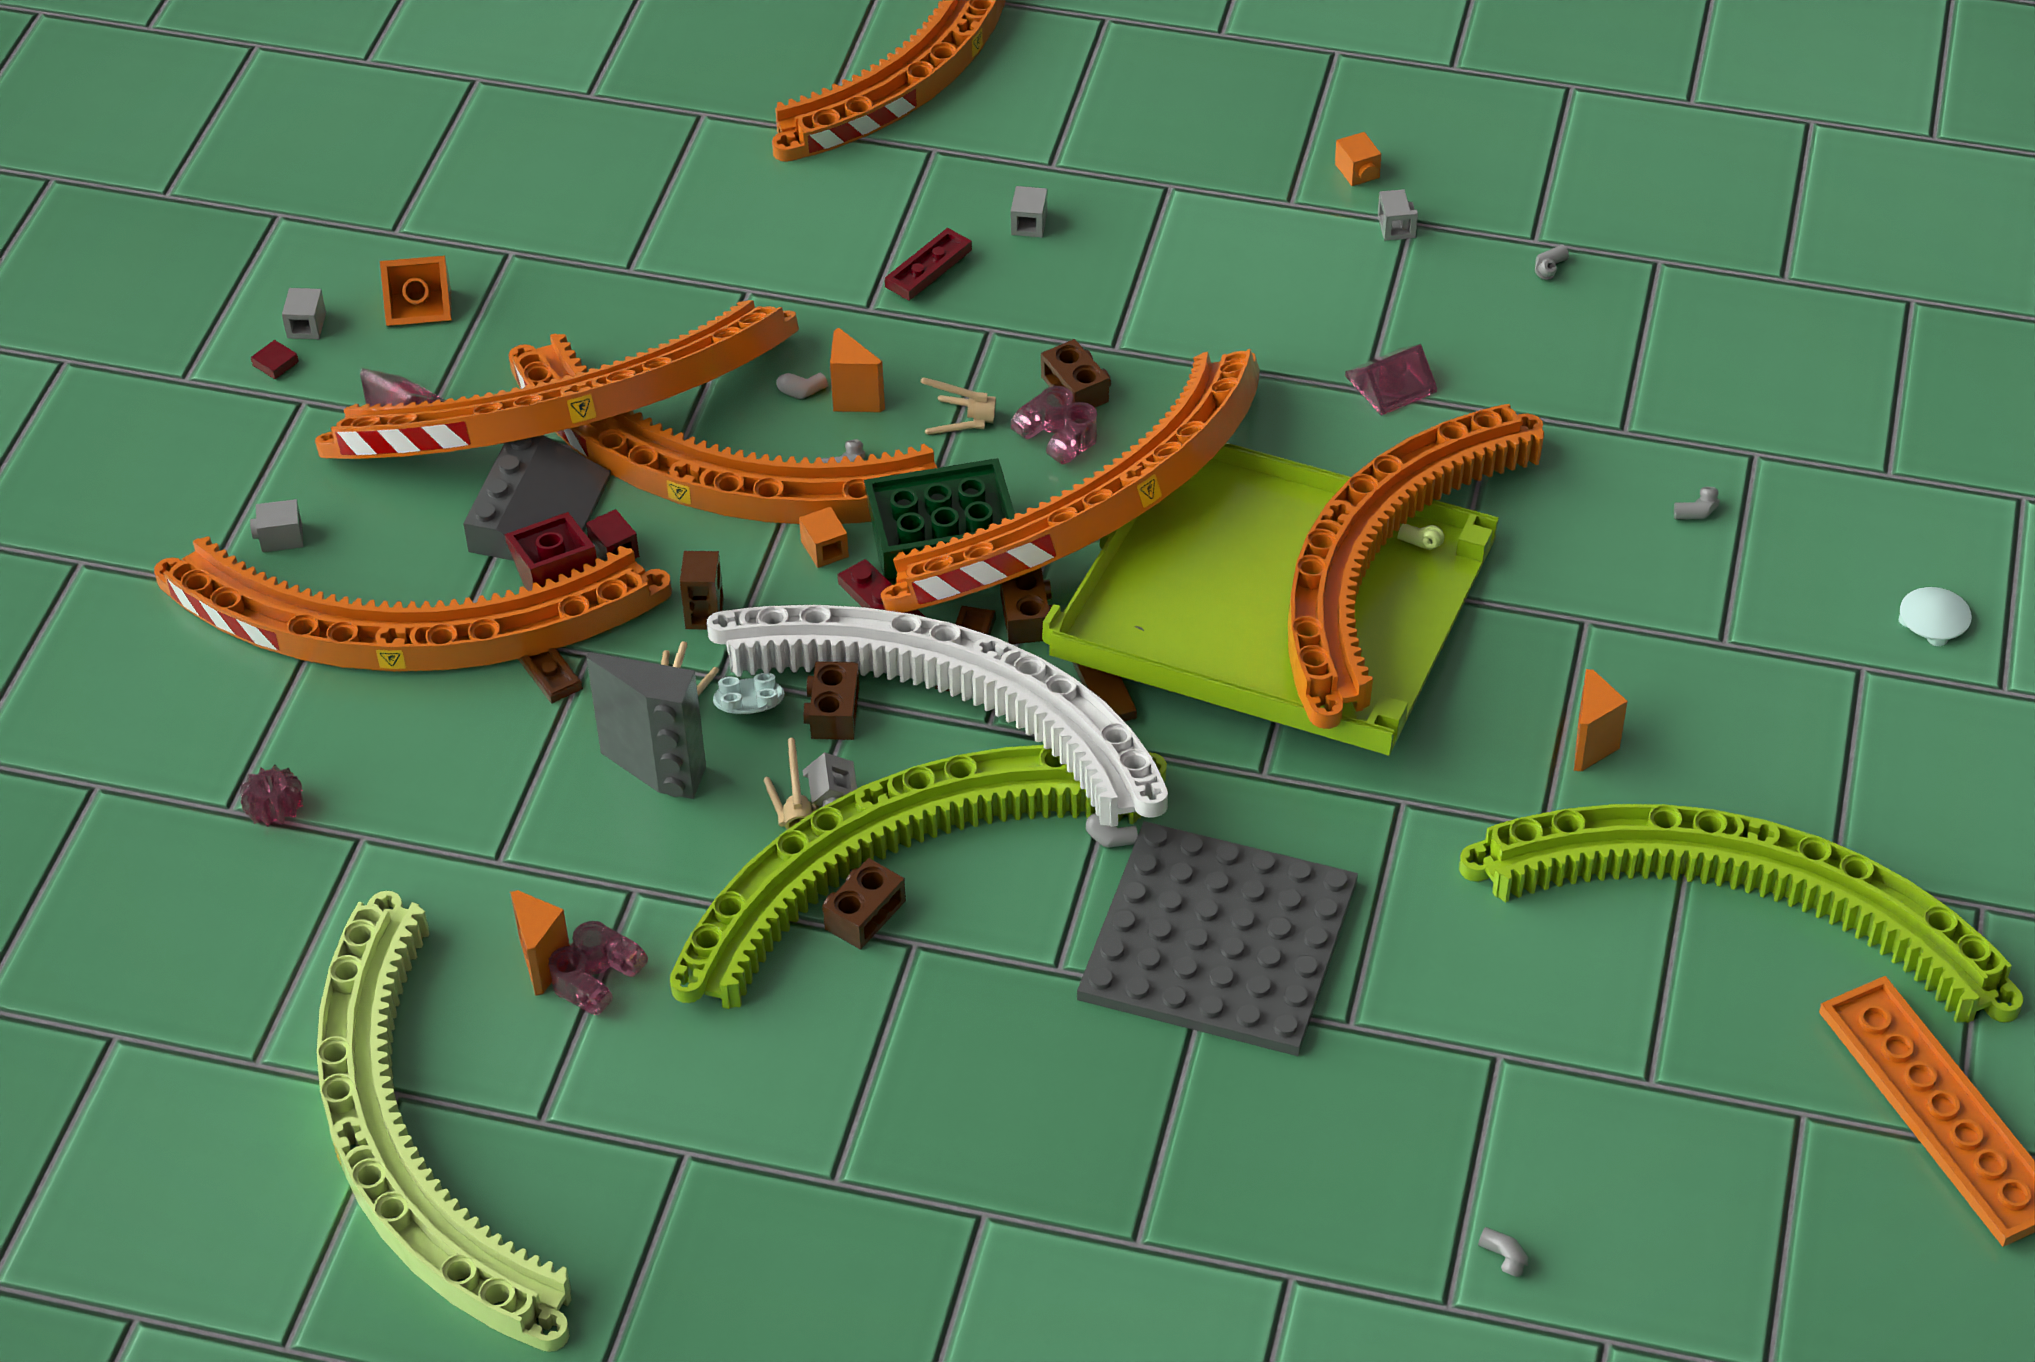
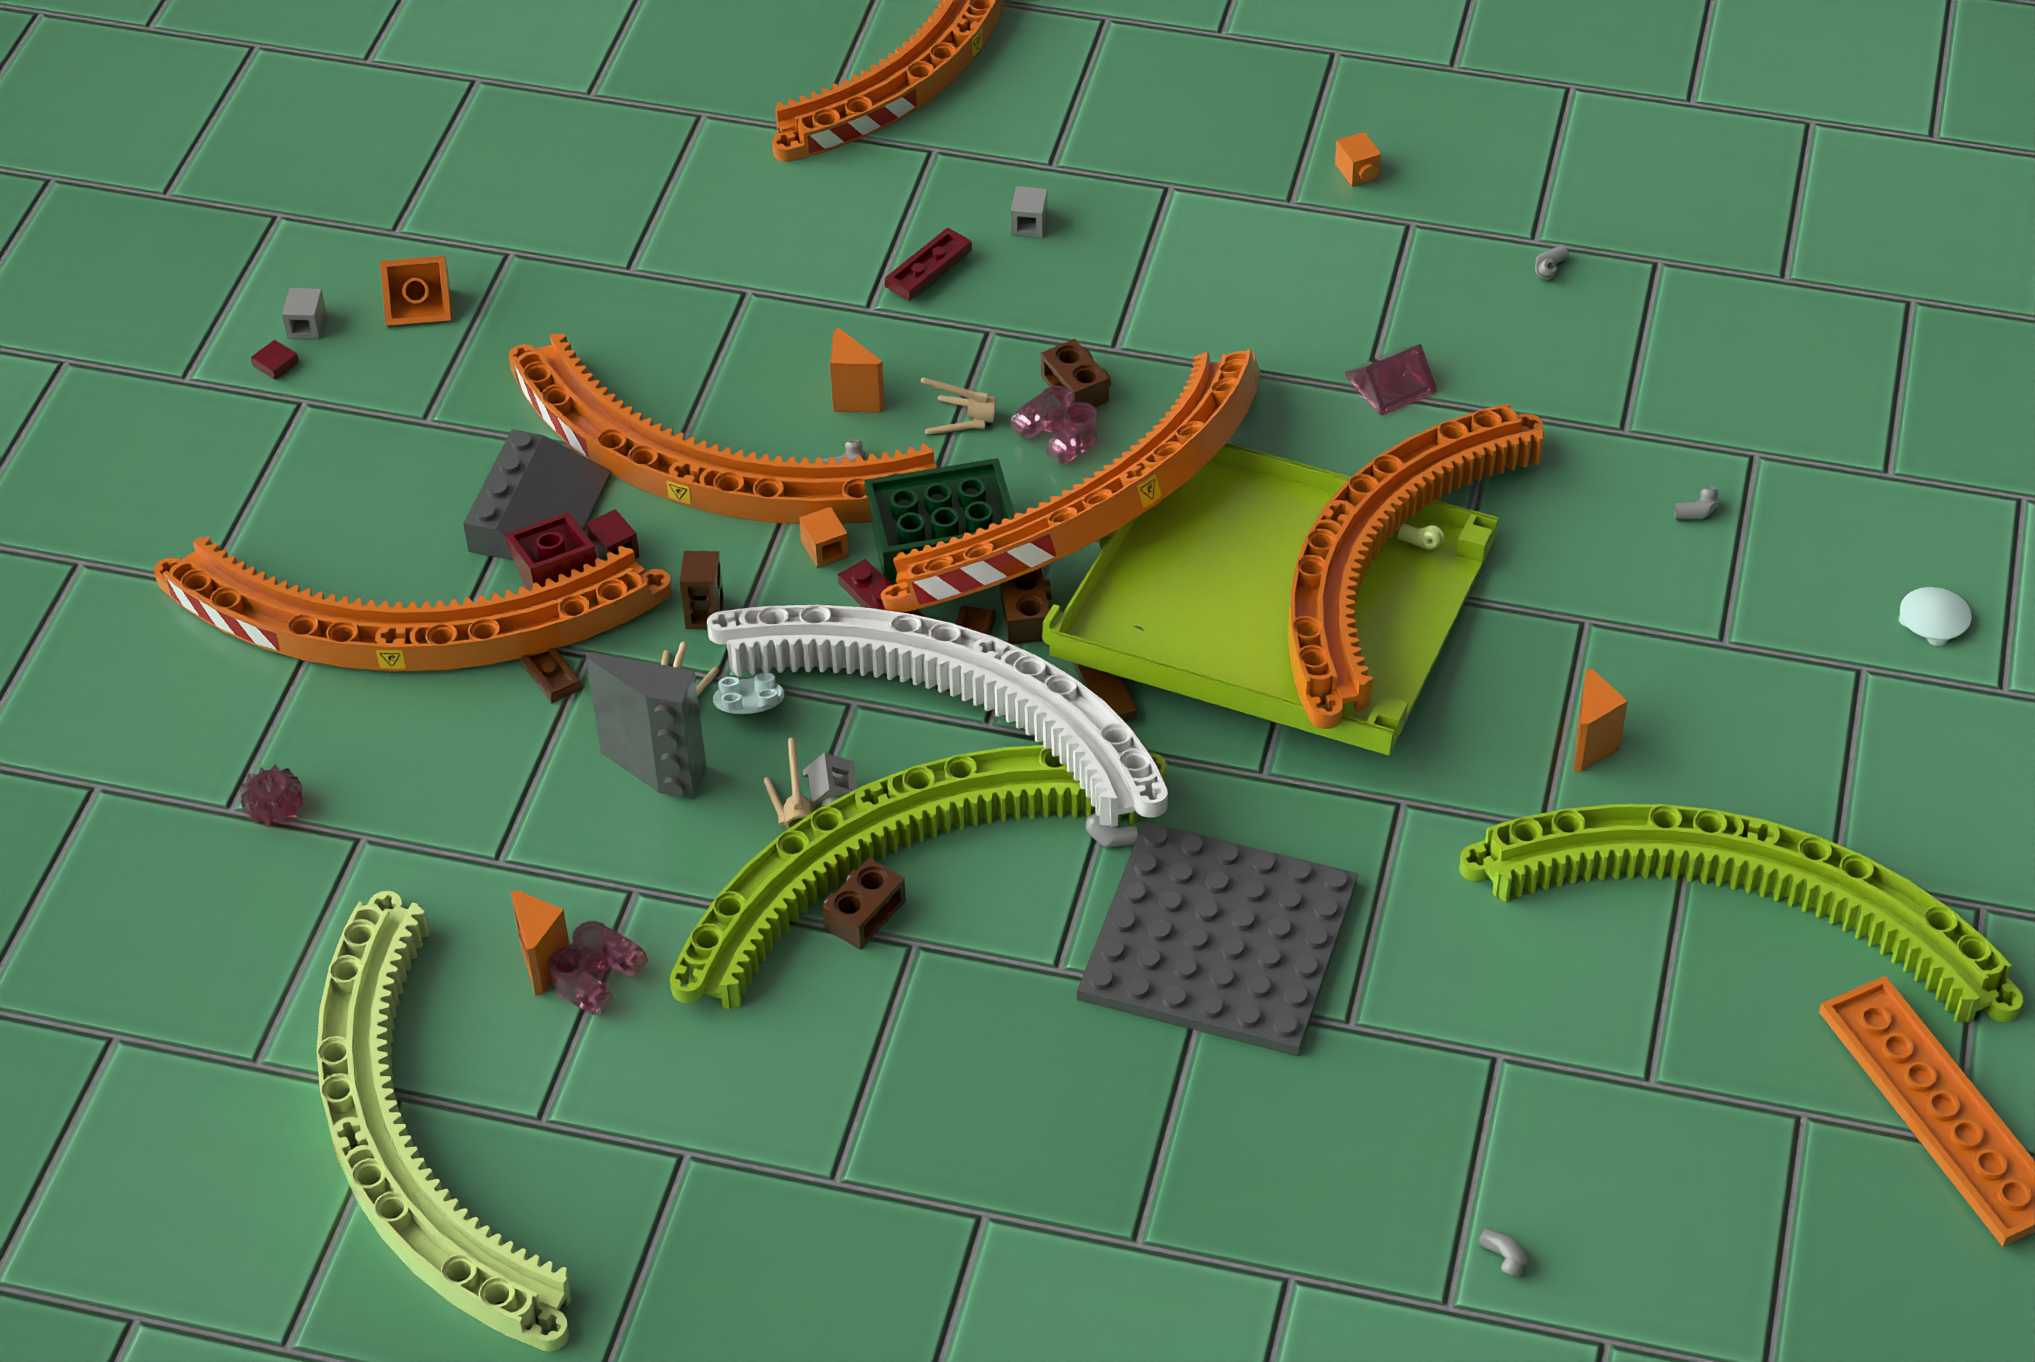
(278, 525): light grey brick -> none
(391, 388): clear pink slope -> none
(561, 403): orange gear -> none
(801, 387): light grey arm -> none
(833, 700): reddish brown brick -> none
(1396, 215): light grey brick -> none

